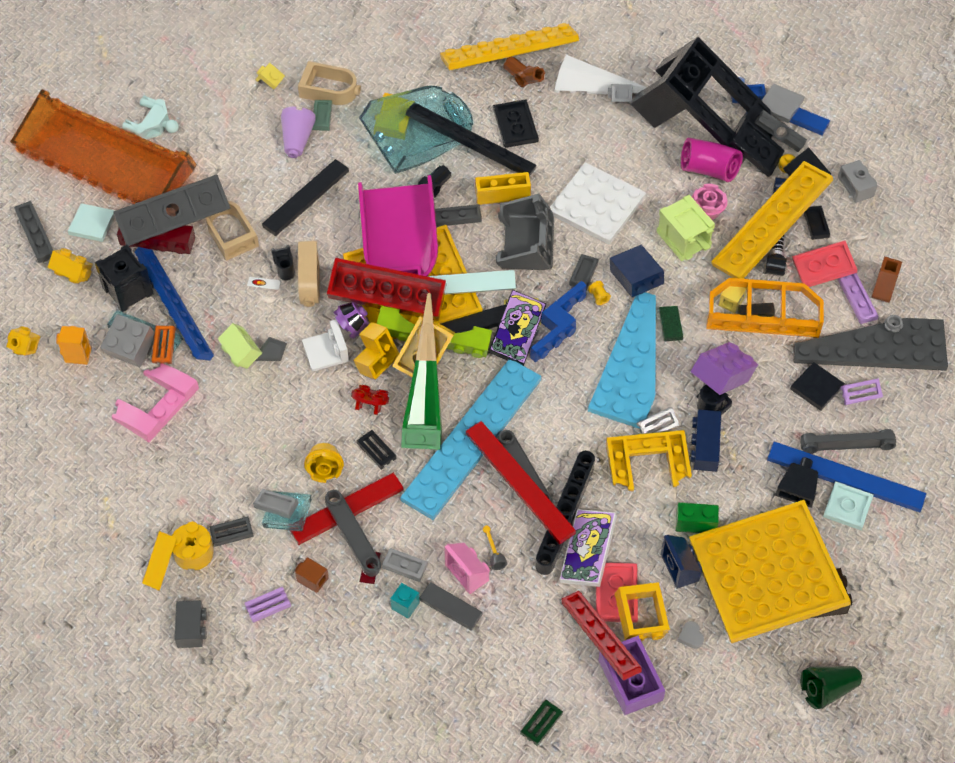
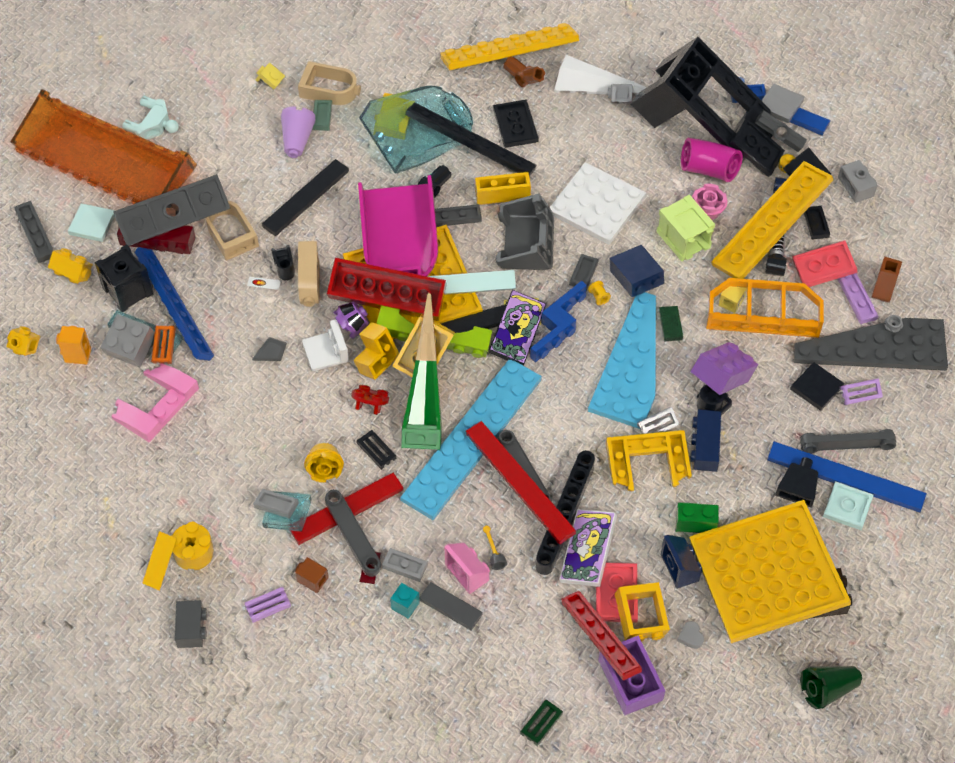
(233, 534): dark grey tile -> none
(239, 346): yellowish green brick -> none
(762, 309): clear smoke piece -> none

